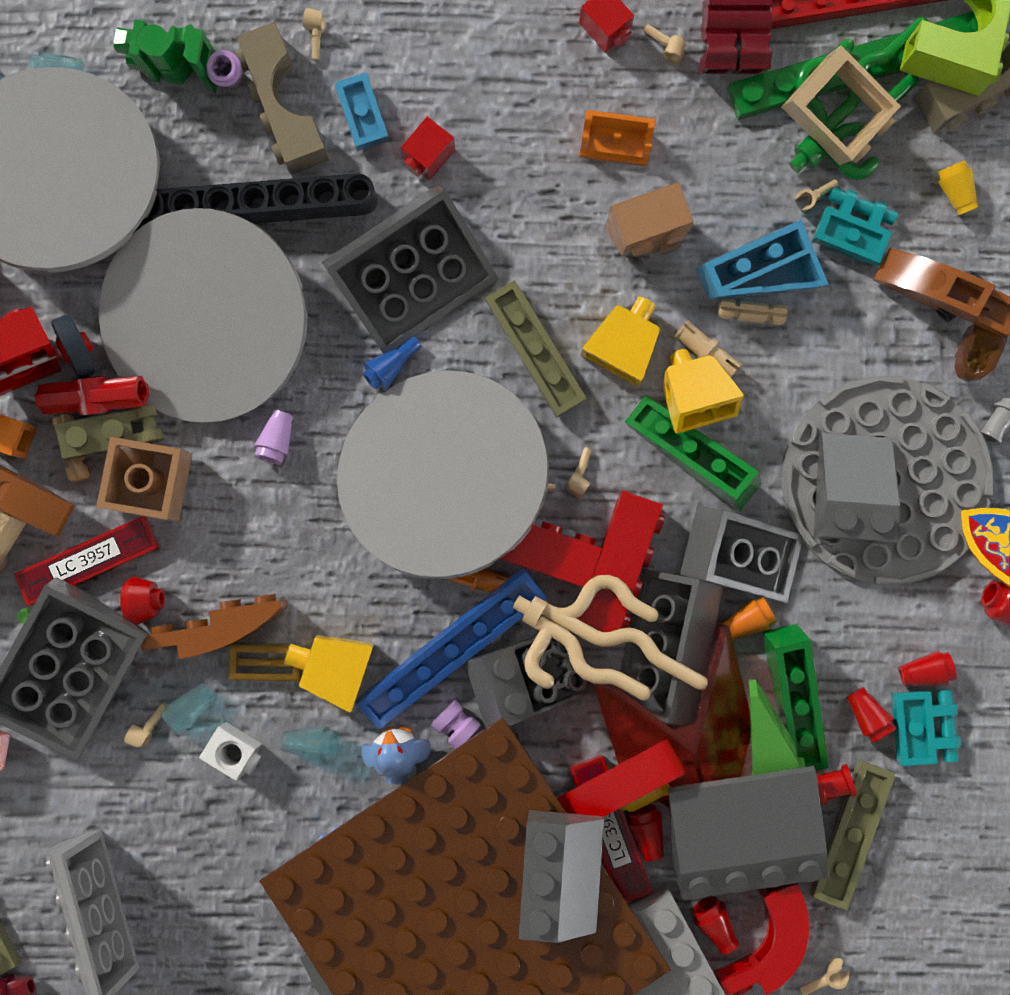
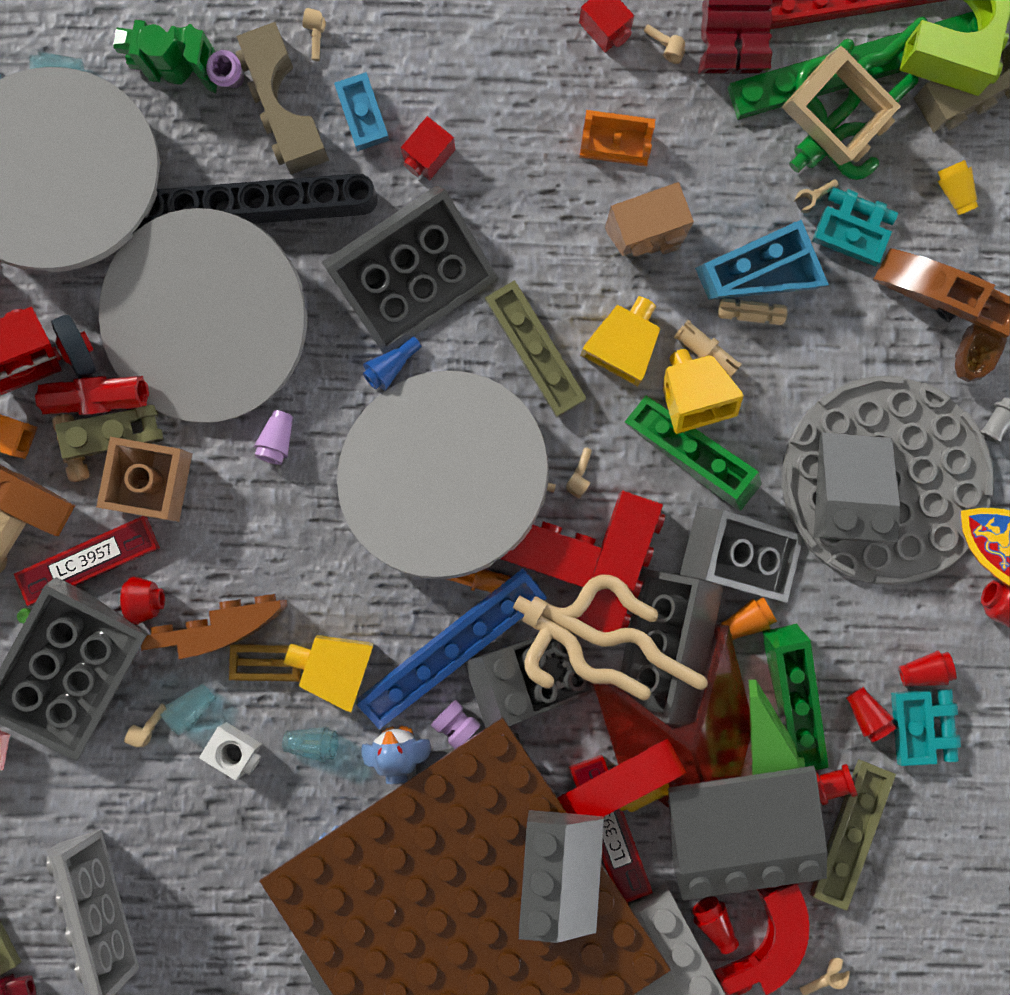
(648, 831): red cone -> none

